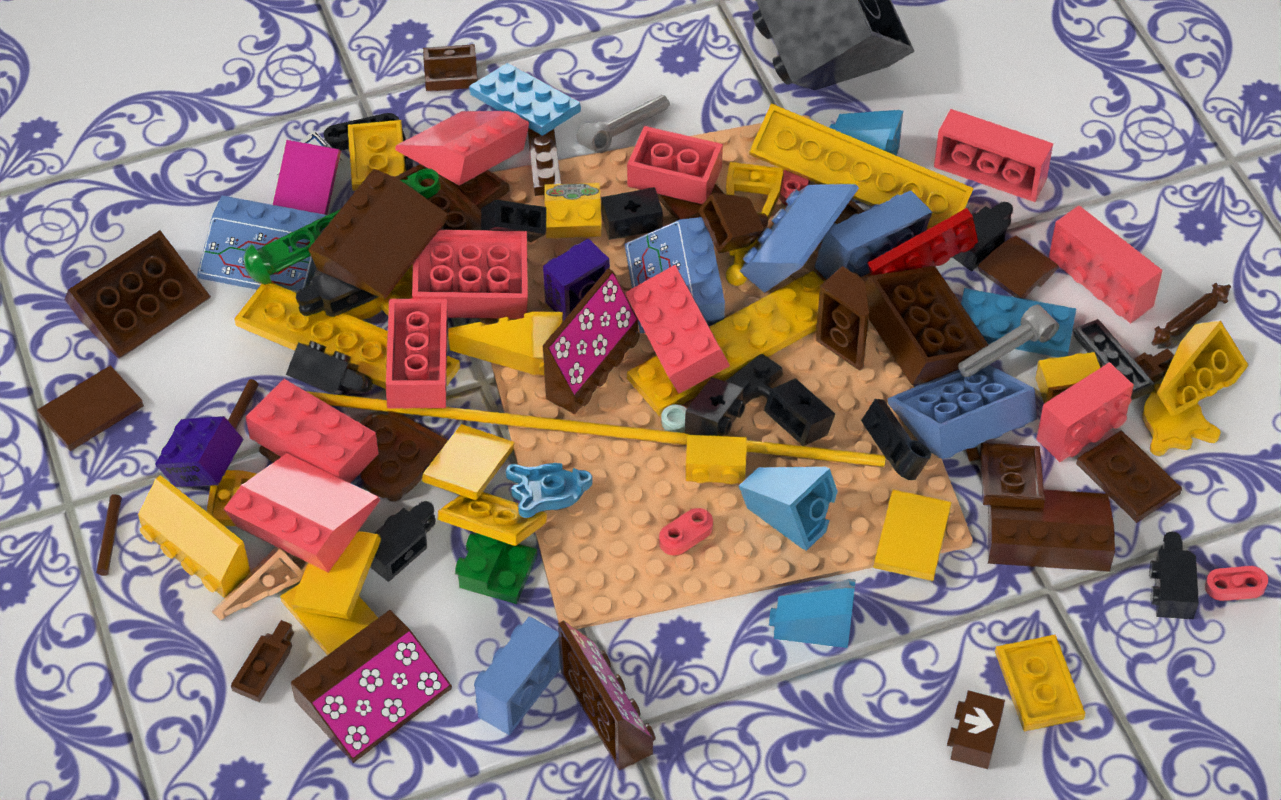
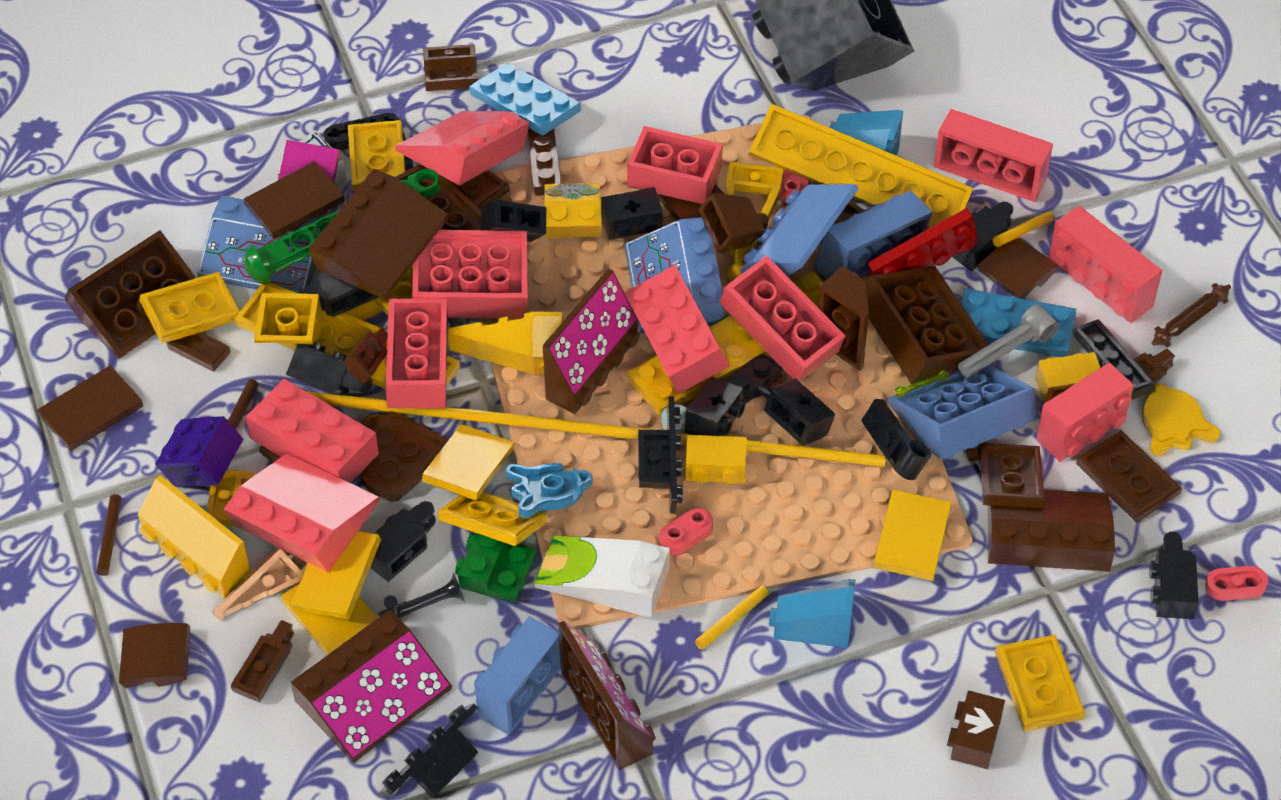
(154, 654): none -> reddish brown slope
(189, 307): none -> yellow tile
(201, 350): none -> reddish brown tile
(288, 318): none -> yellow slope
(294, 200): none -> reddish brown tile
(367, 355): none -> reddish brown hinge
(439, 760): none -> black bracket
(450, 590): none -> black piece
(573, 275): dark purple brick -> none
(599, 135): light grey axle -> none
(606, 572): none -> white slope
(658, 457): none -> black bracket
(731, 617): none -> yellow bar
(782, 319): none -> coral brick
(791, 500): dark azure slope -> none
(901, 391): none -> clear neon green hinge
(1023, 229): none -> yellow bar
(1201, 367): yellow wedge -> none

